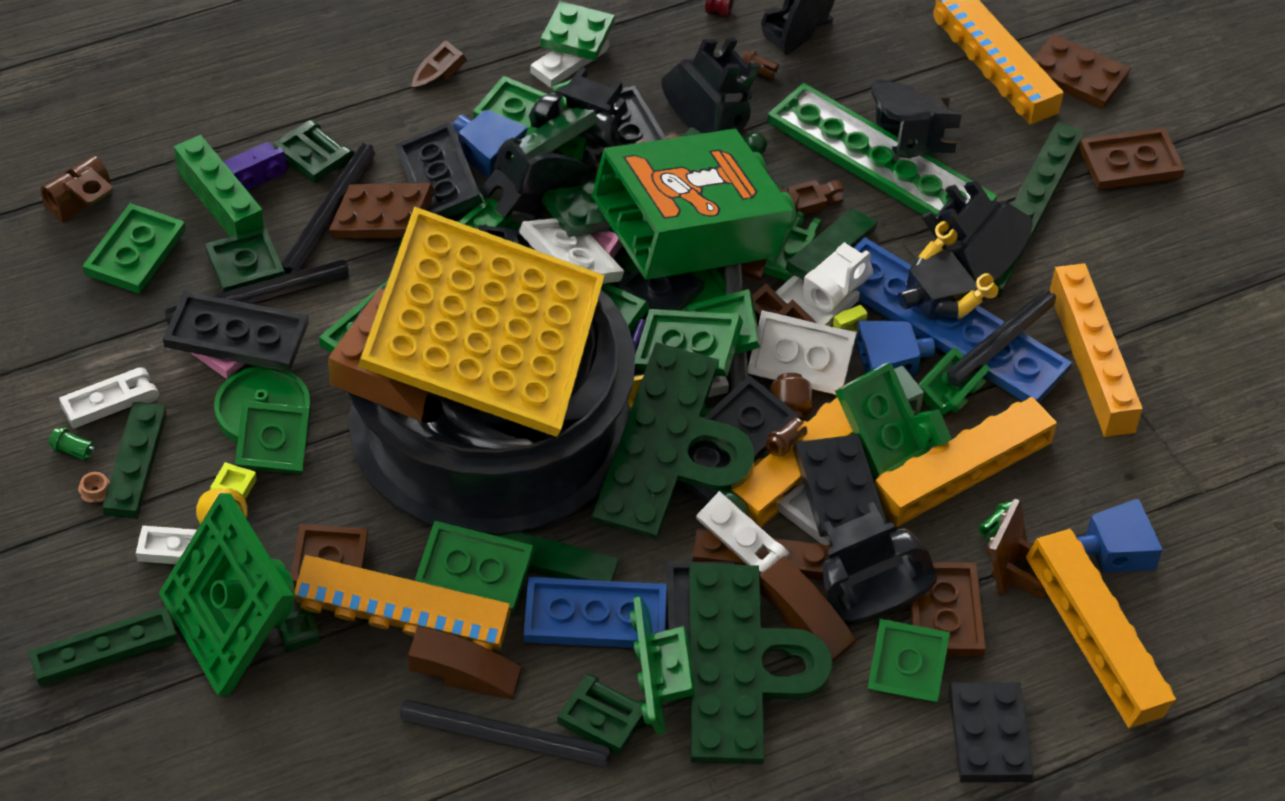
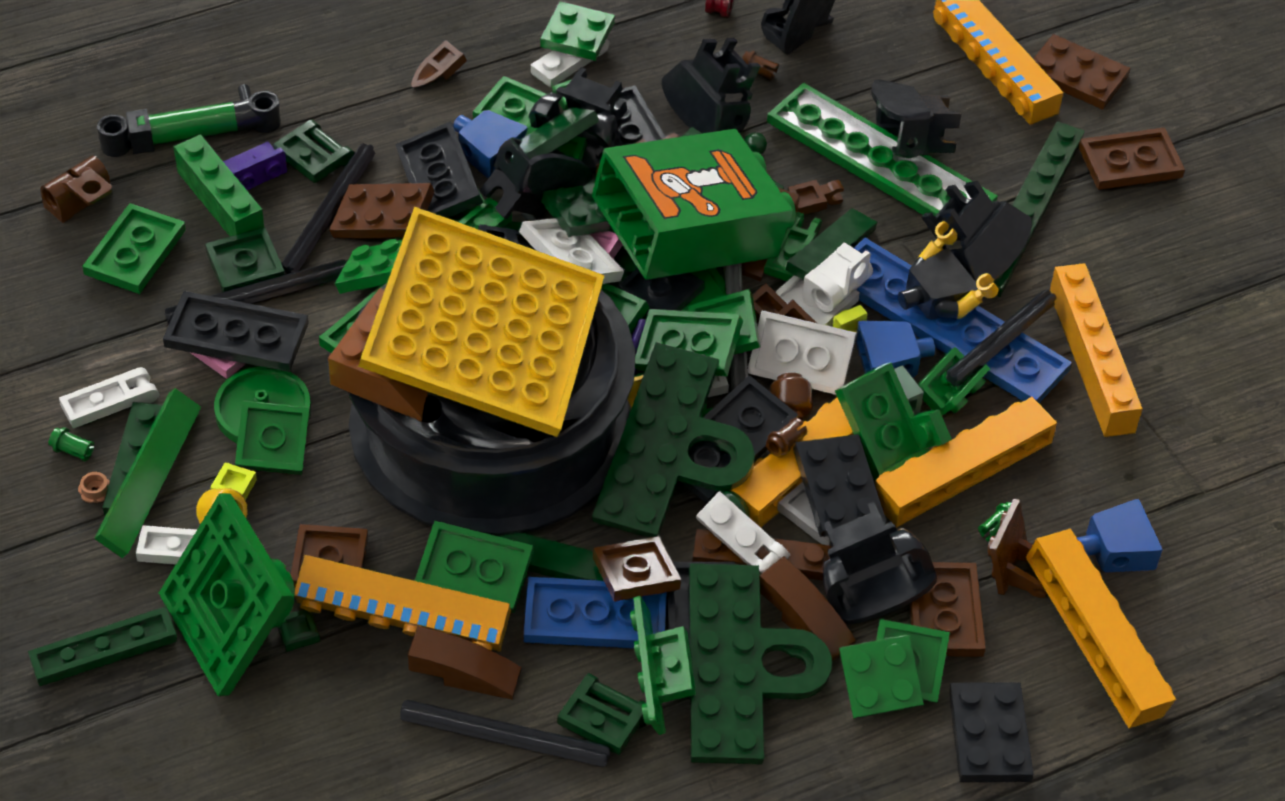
(144, 131): none -> piece
(147, 473): none -> green tile
(368, 266): none -> green plate
(636, 568): none -> reddish brown plate
(881, 676): none -> green plate

